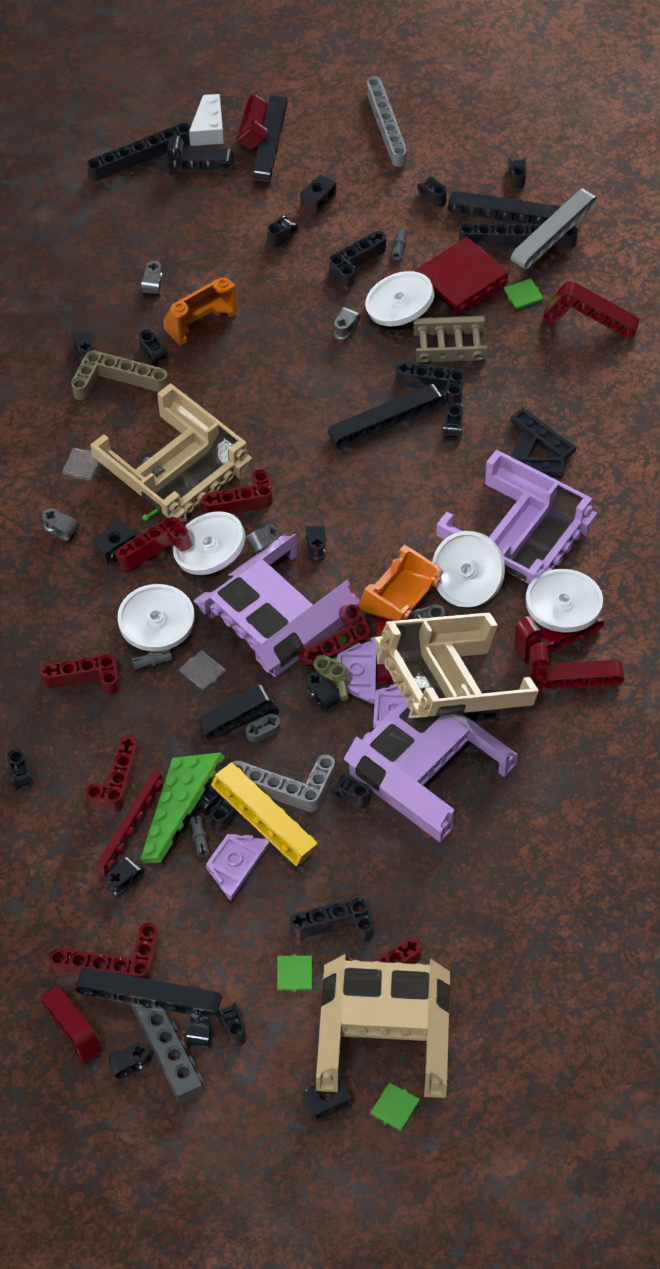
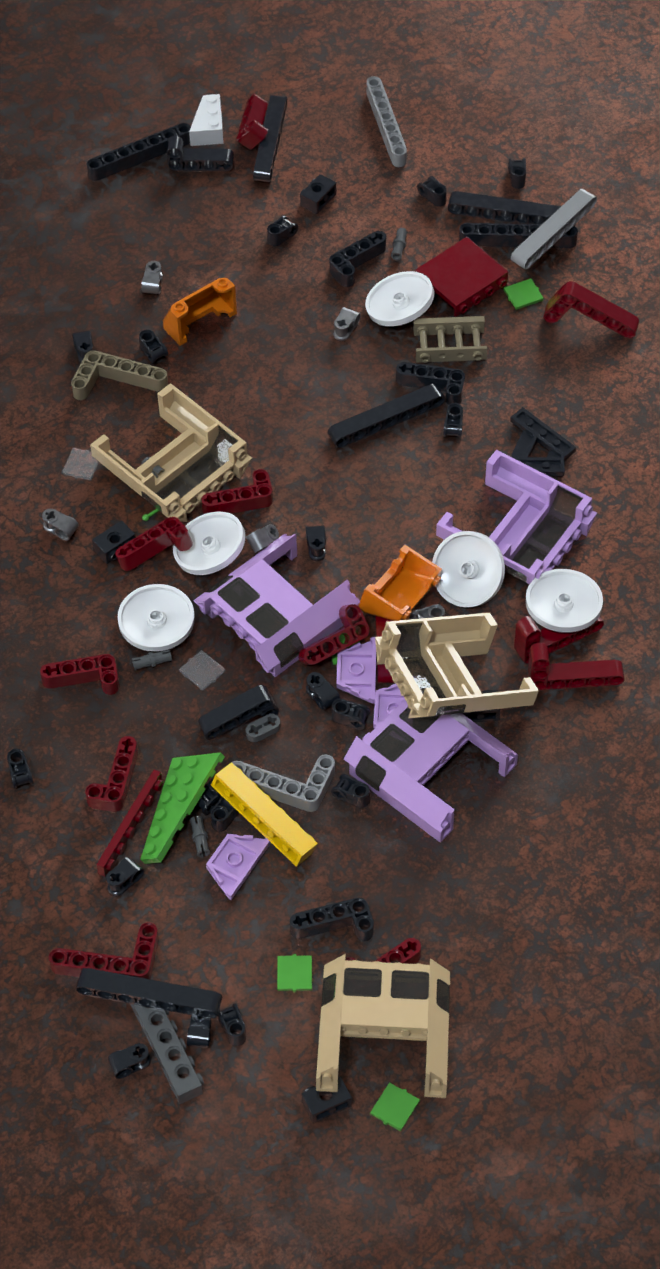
(72, 1024): dark red beam -> none
(334, 671): olive beam -> none
(351, 713): none -> black piece

